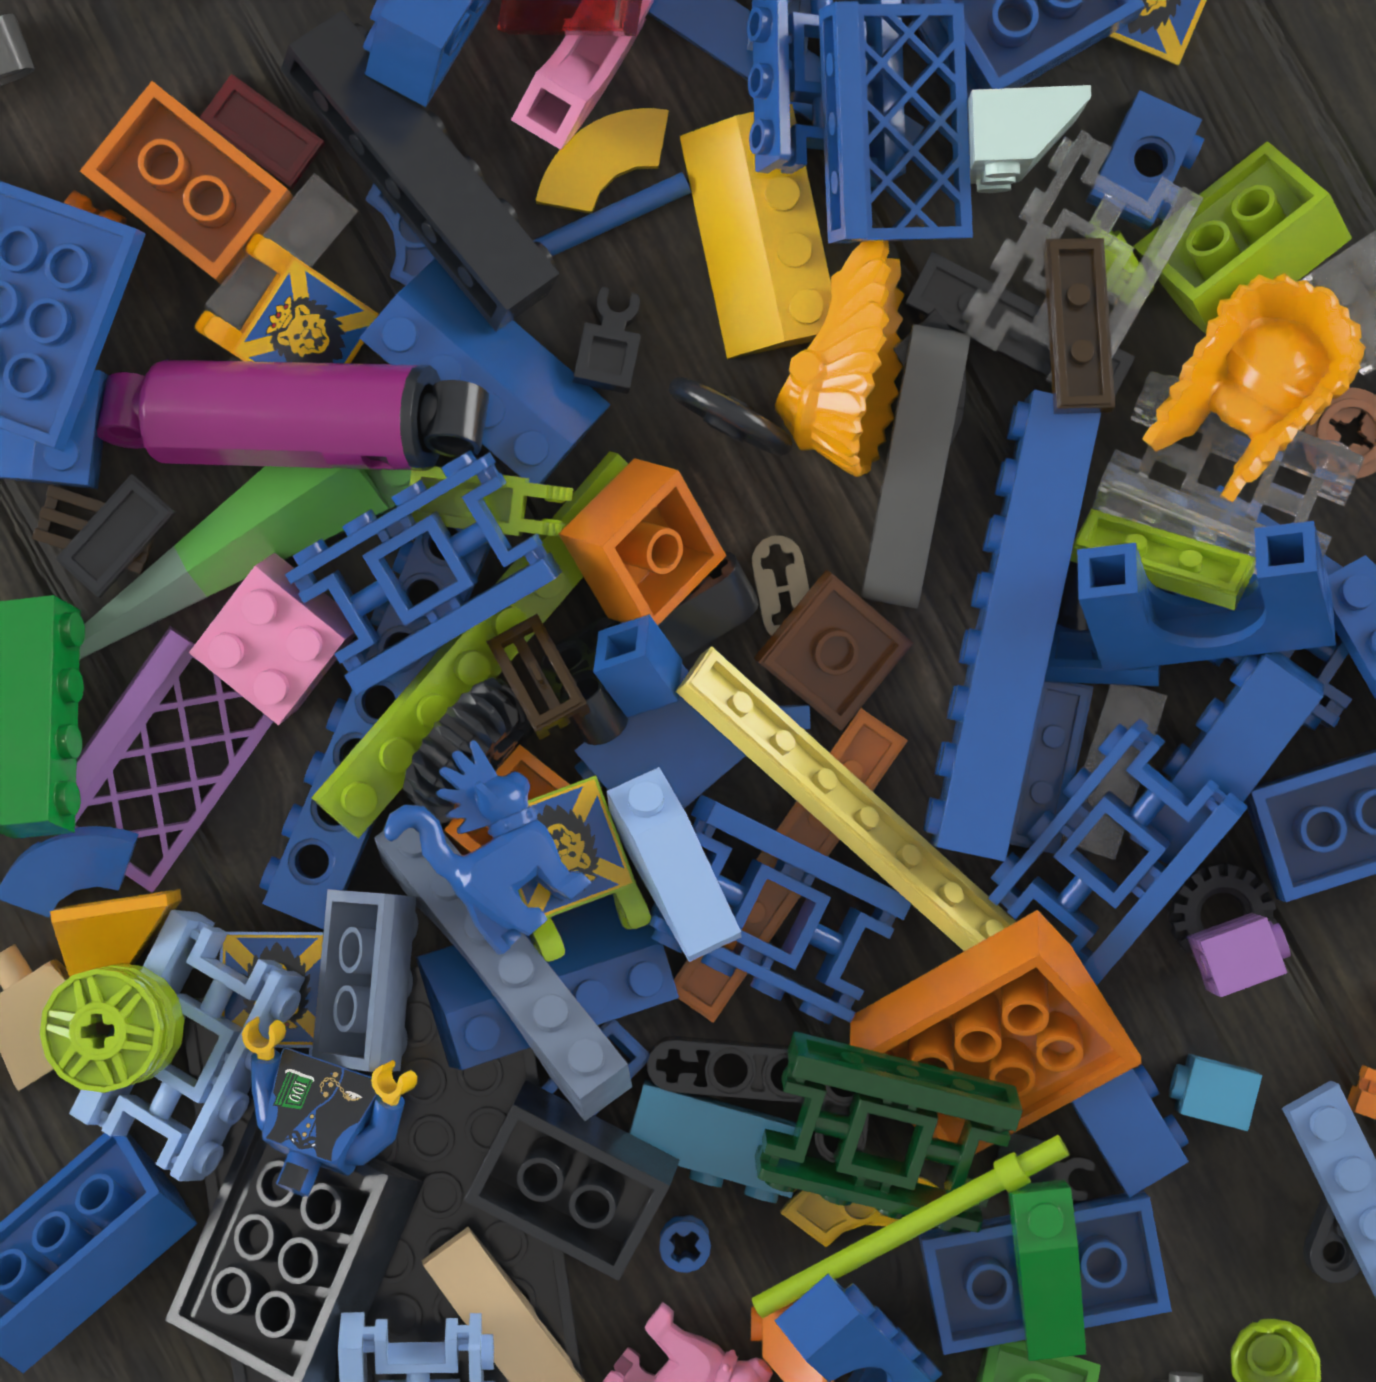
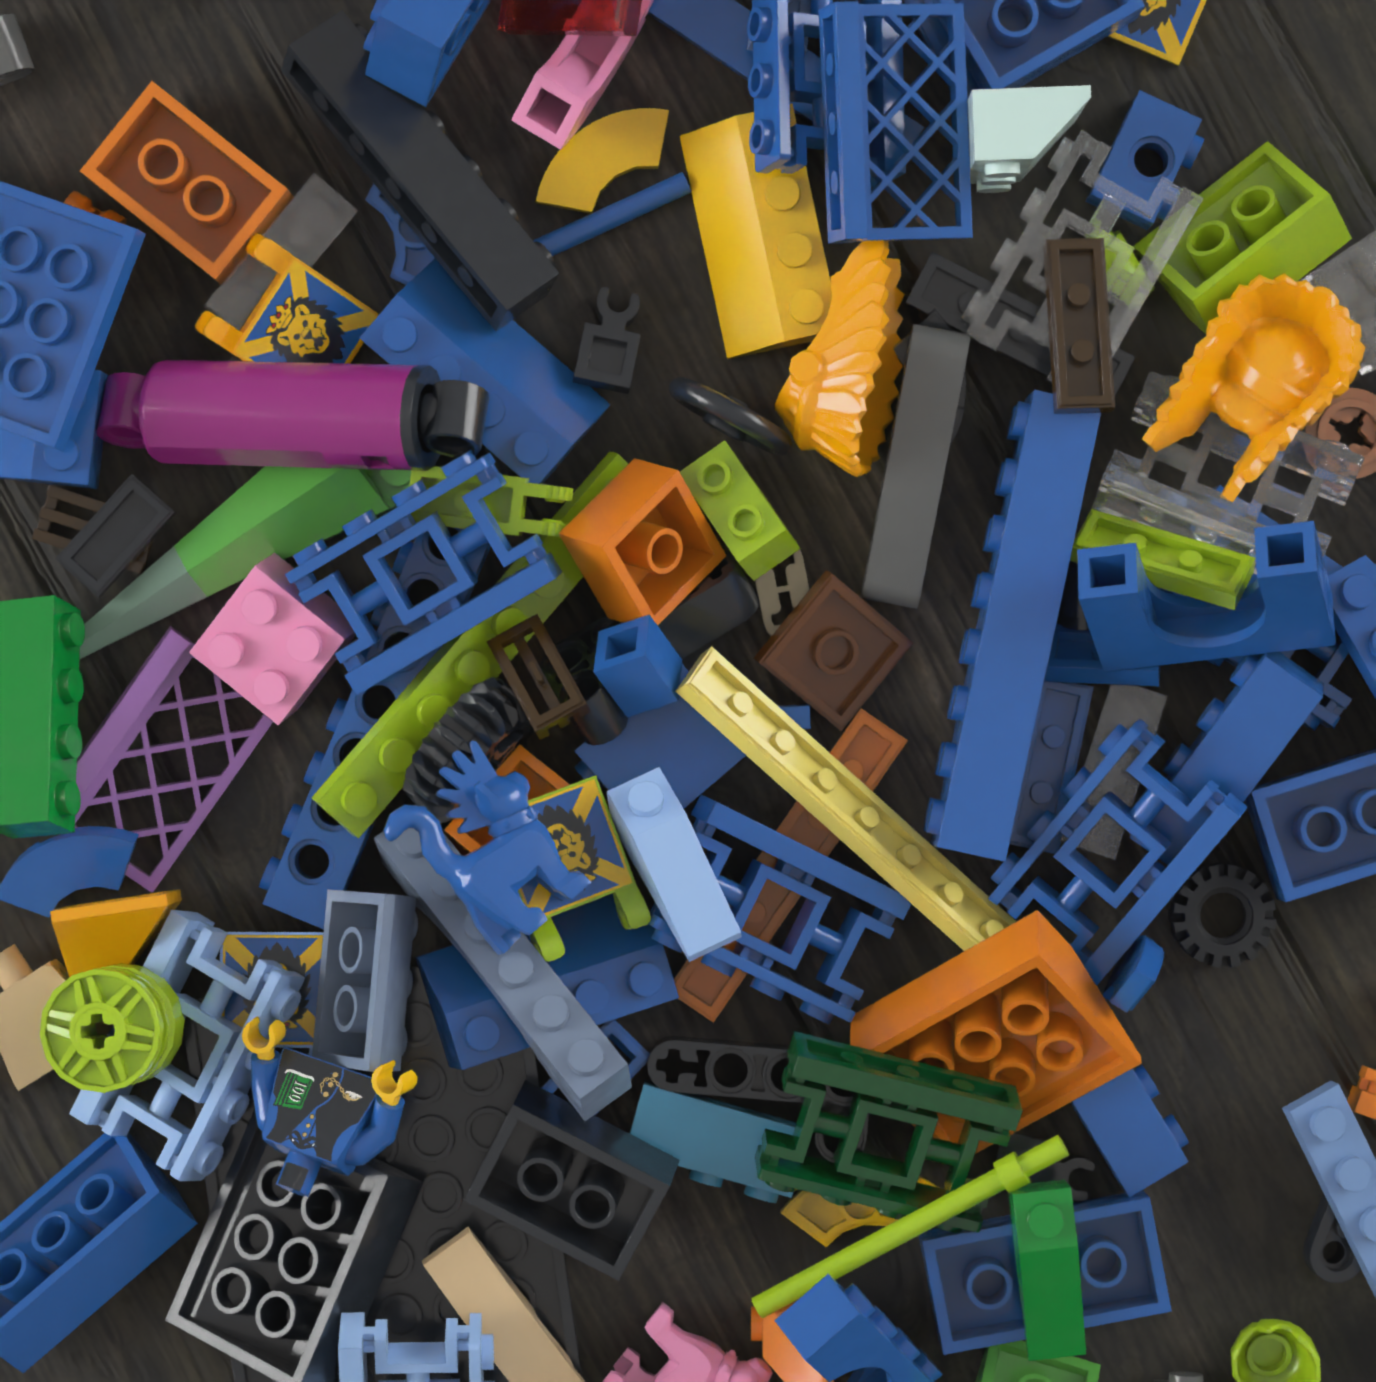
(262, 131): dark red tile -> none
(686, 1261): blue bush -> none
(739, 510): none -> lime brick
(1134, 973): none -> blue tile
(1215, 1091): dark azure brick -> none
(1239, 953): medium lavender brick -> none

